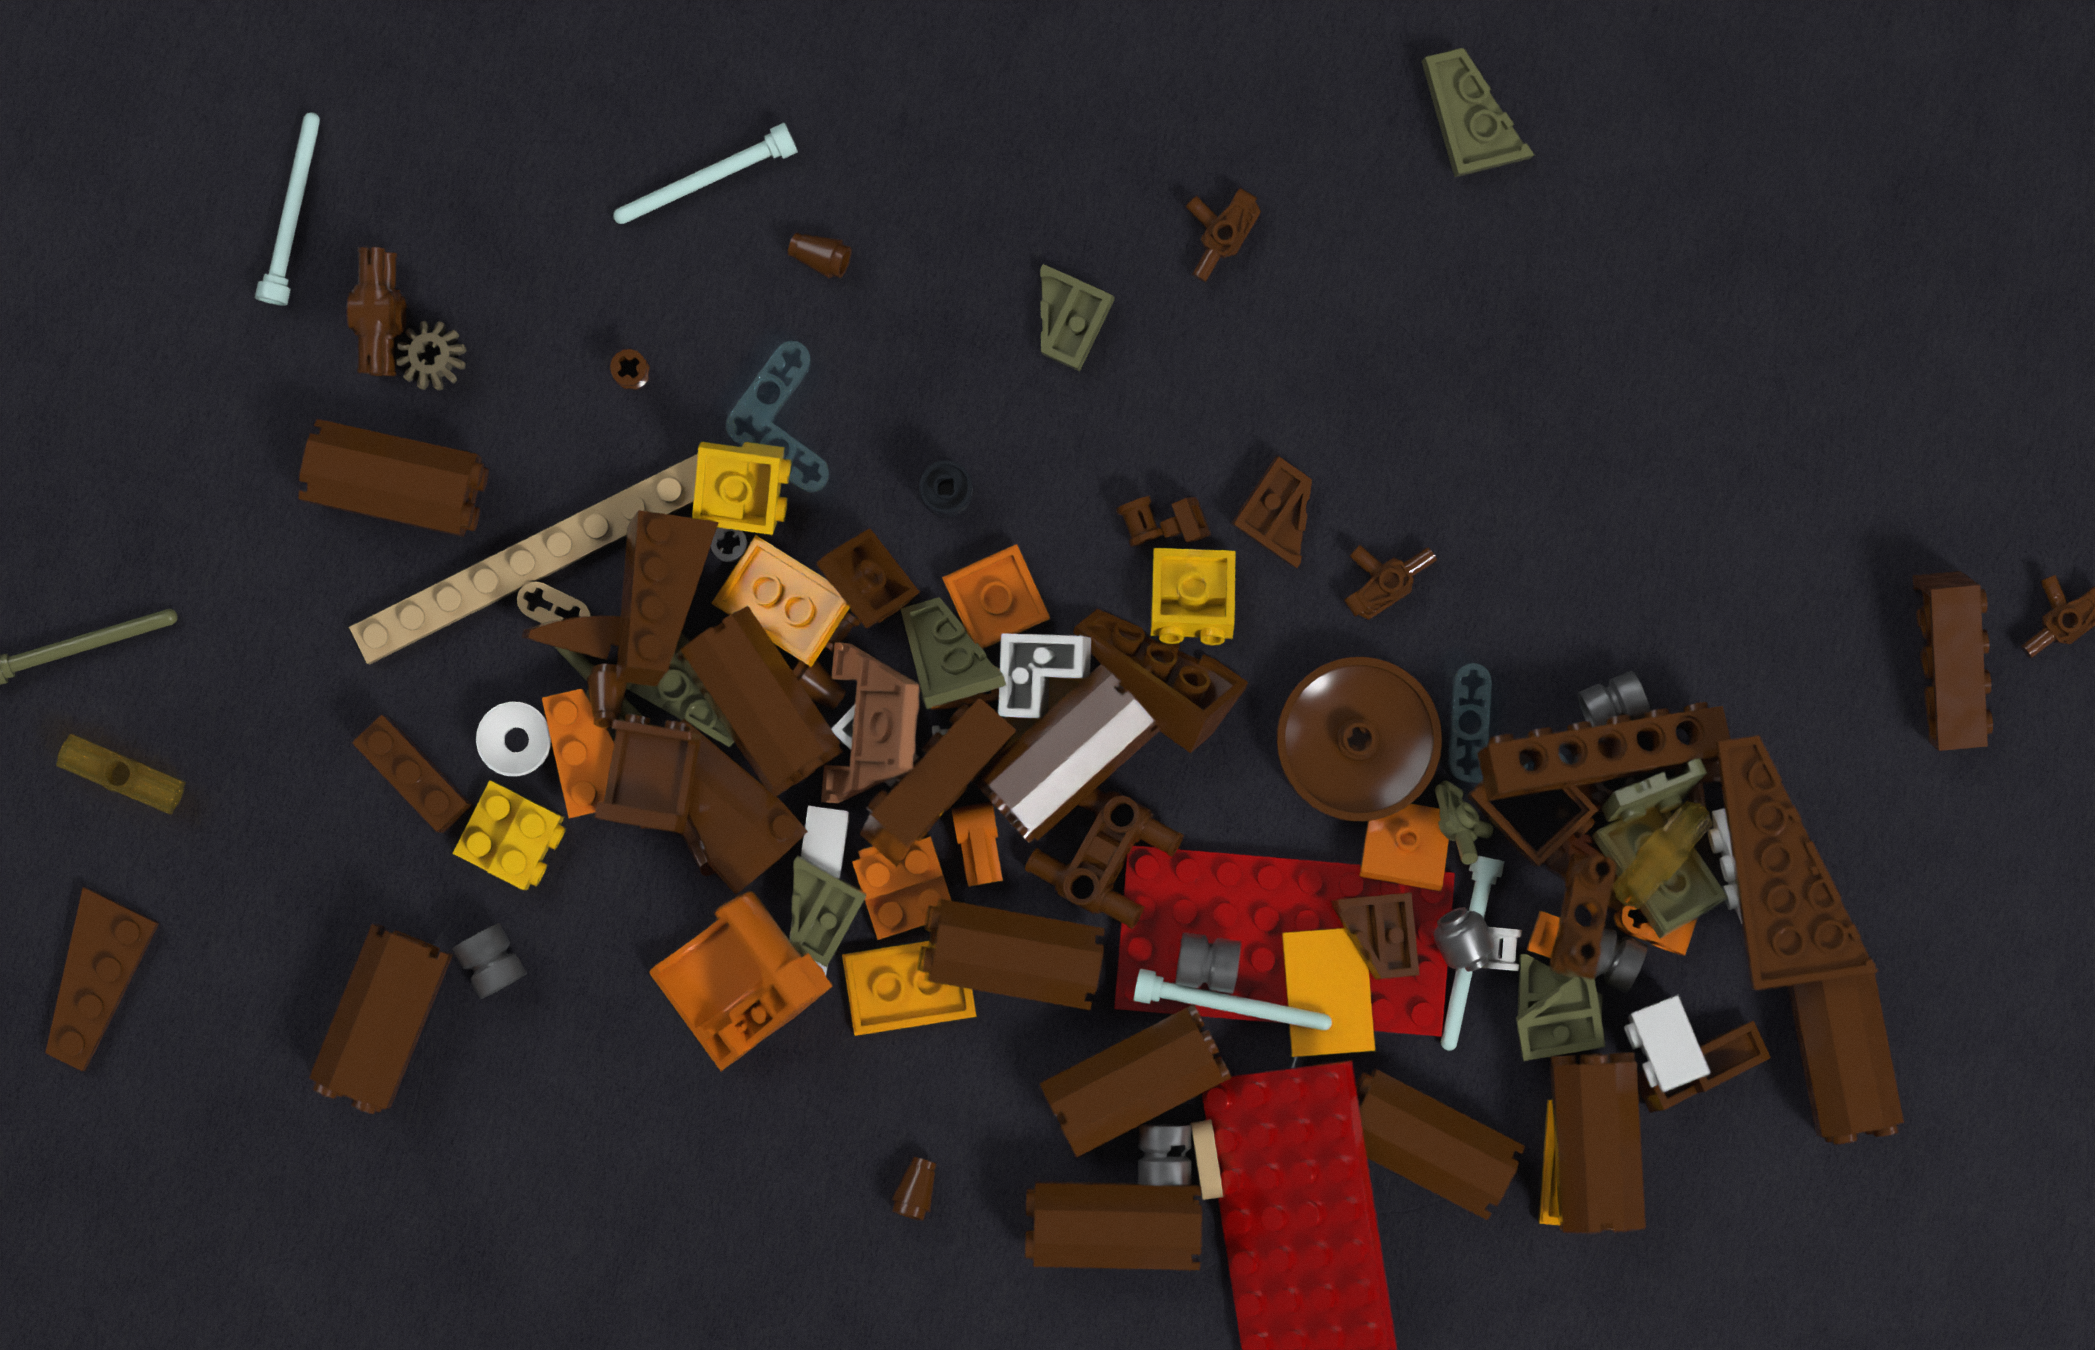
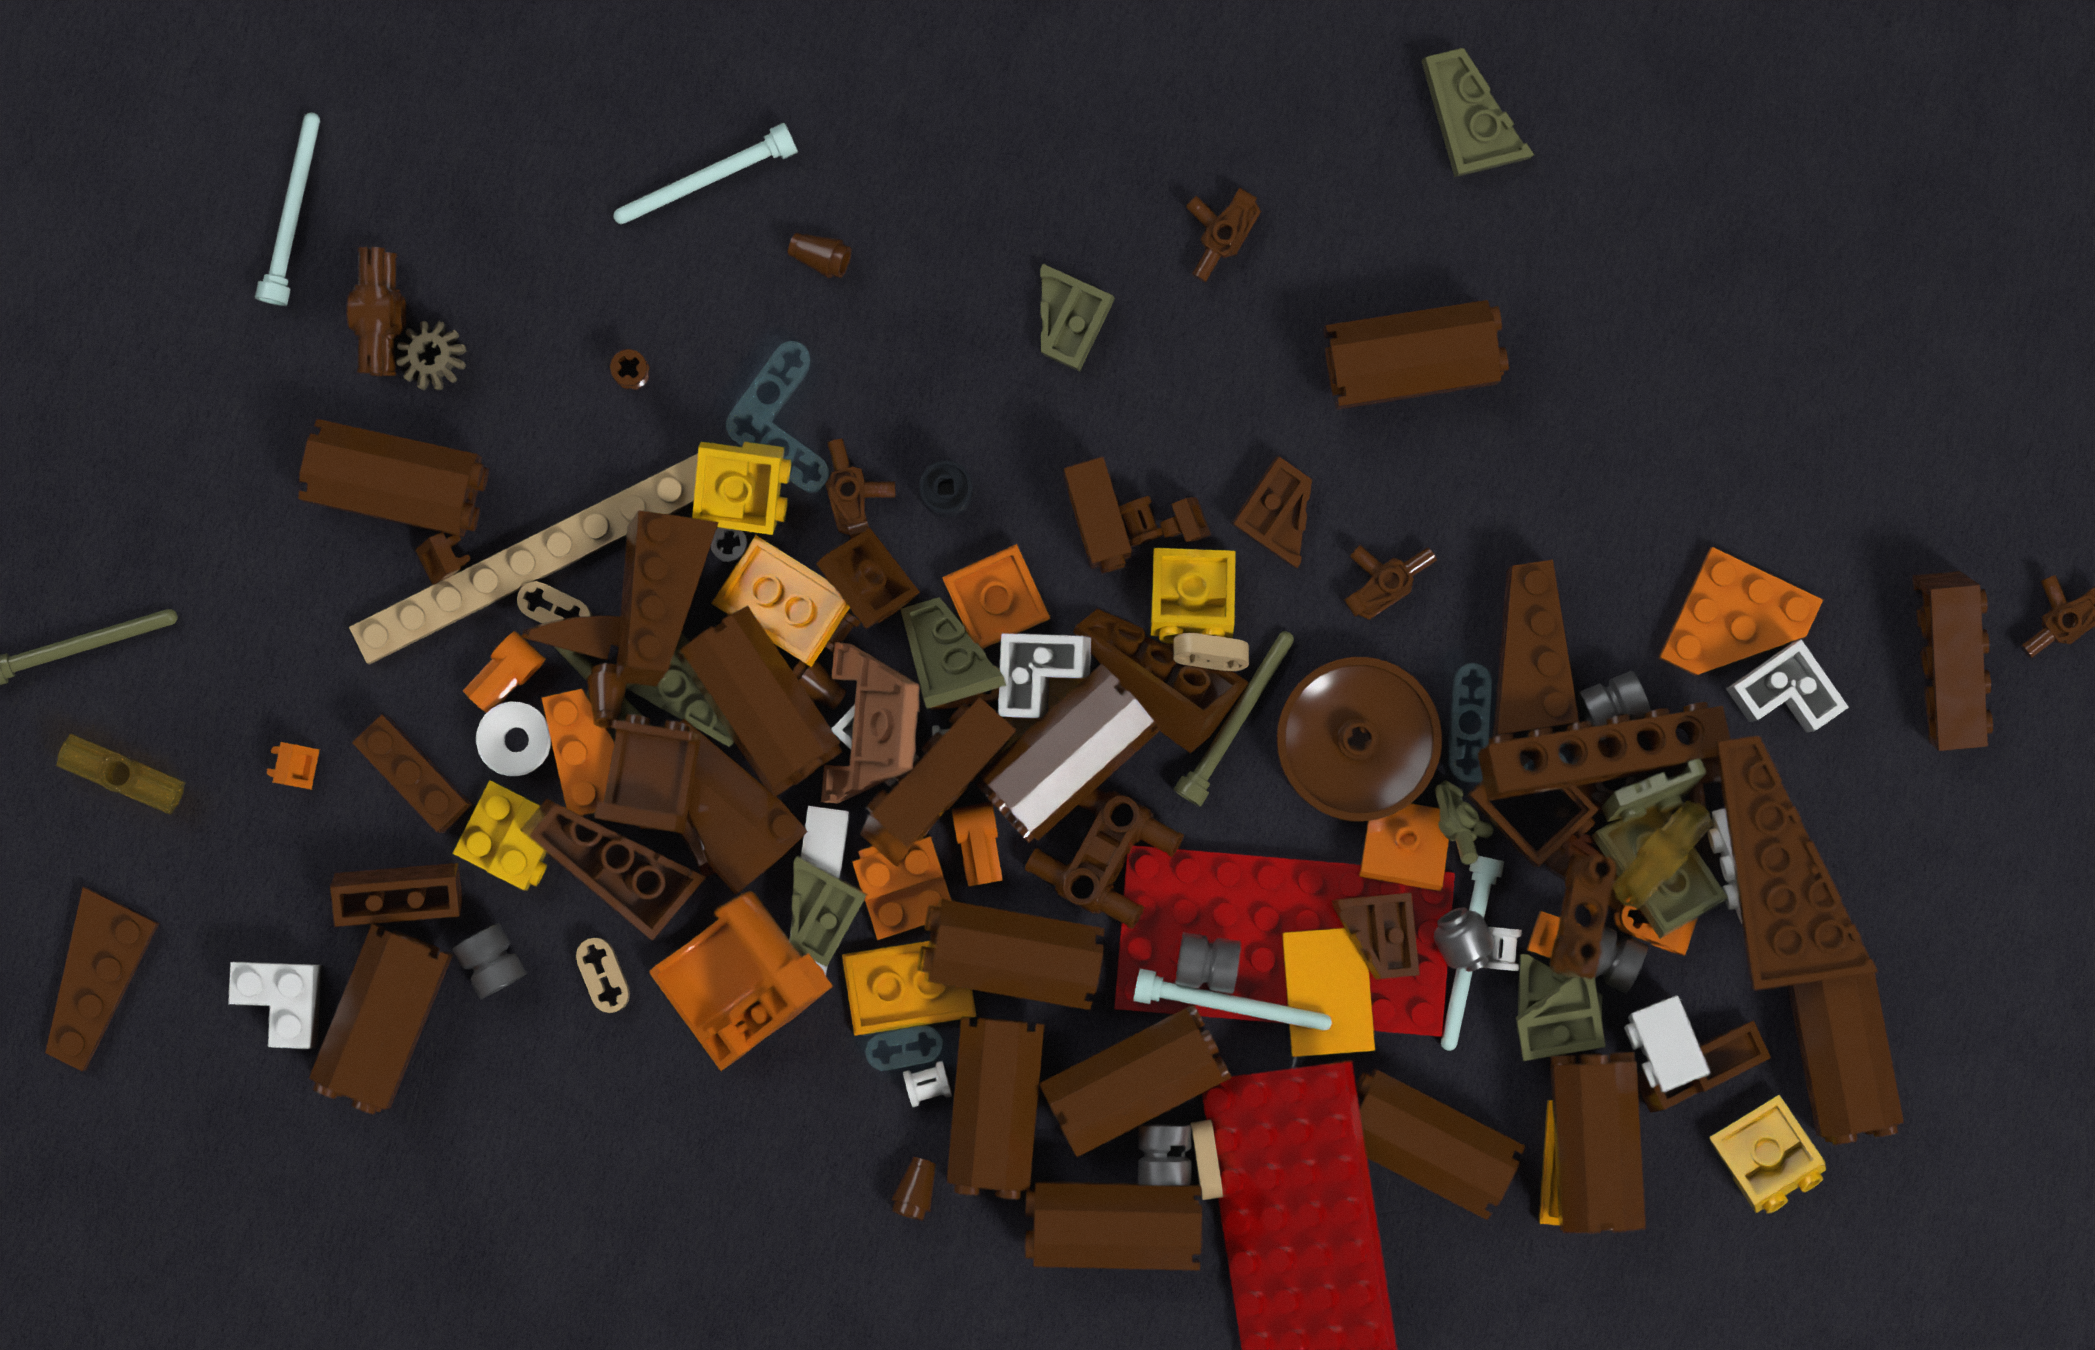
(292, 998): none -> white brick
(294, 765): none -> orange tile
(396, 894): none -> reddish brown brick
(439, 558): none -> reddish brown tile
(510, 665): none -> orange piece
(593, 978): none -> tan beam
(621, 872): none -> reddish brown wedge
(848, 491): none -> reddish brown piece
(905, 1058): none -> clear light blue beam
(927, 1084): none -> white bush
(995, 1106): none -> reddish brown brick
(1097, 515): none -> reddish brown window
(1195, 784): none -> olive piece
(1211, 652): none -> tan beam
(1415, 354): none -> reddish brown brick
(1534, 660): none -> reddish brown wedge
(1735, 615): none -> orange plate
(1769, 1155): none -> yellow plate
(1789, 678): none -> white brick

